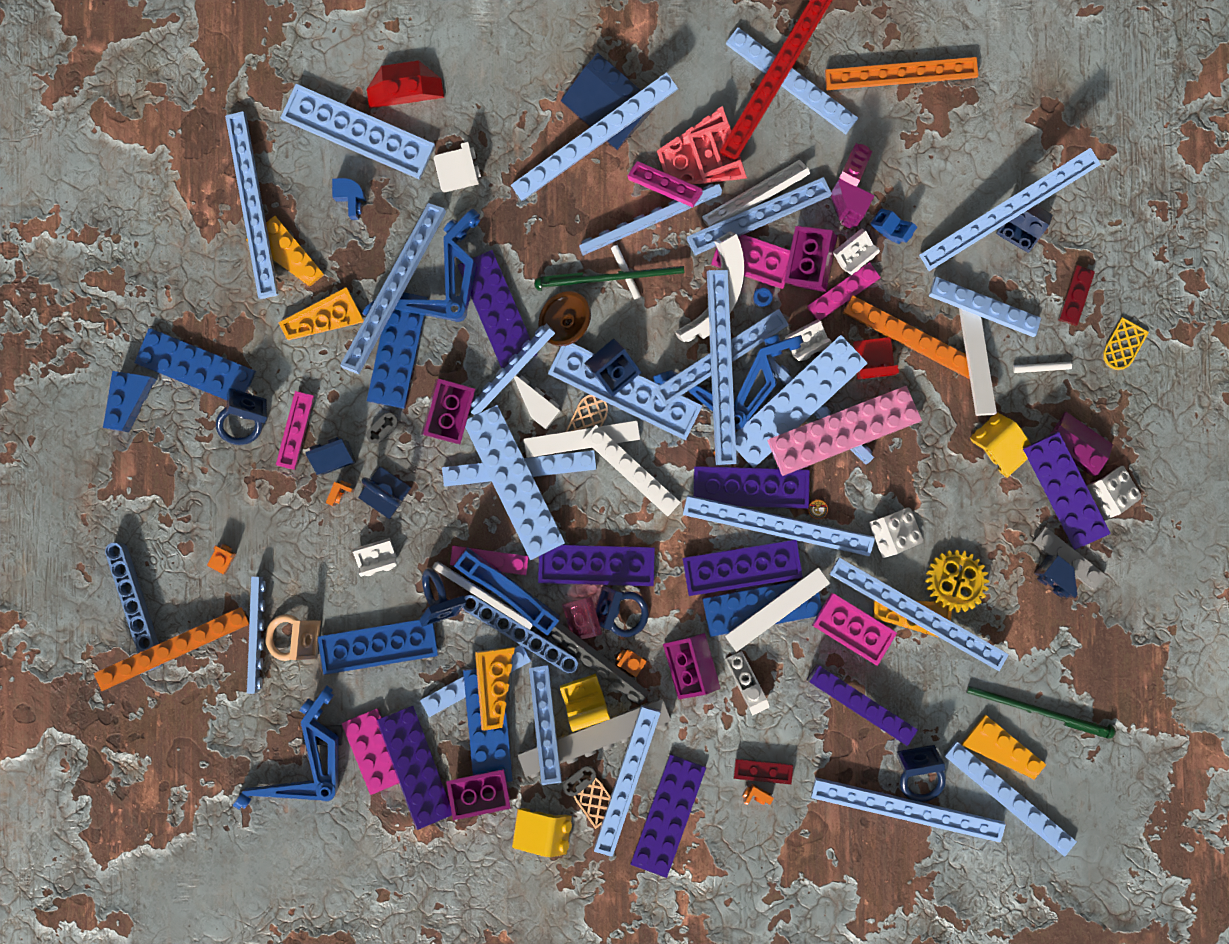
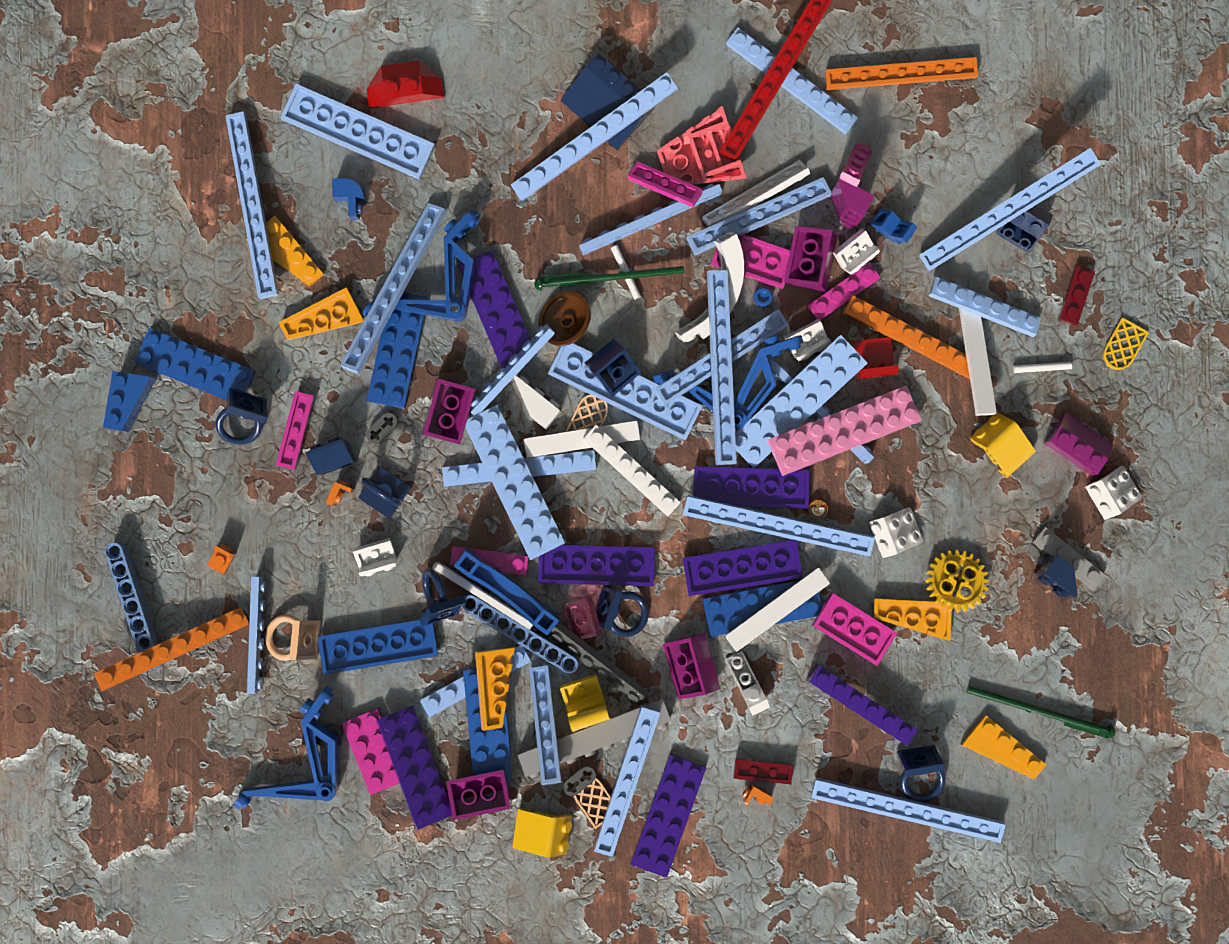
(457, 168): white bracket -> none
(630, 662): orange bracket -> none
(918, 614): light blue plate -> none
(1010, 798): light blue plate -> none
(1066, 490): dark purple plate -> none

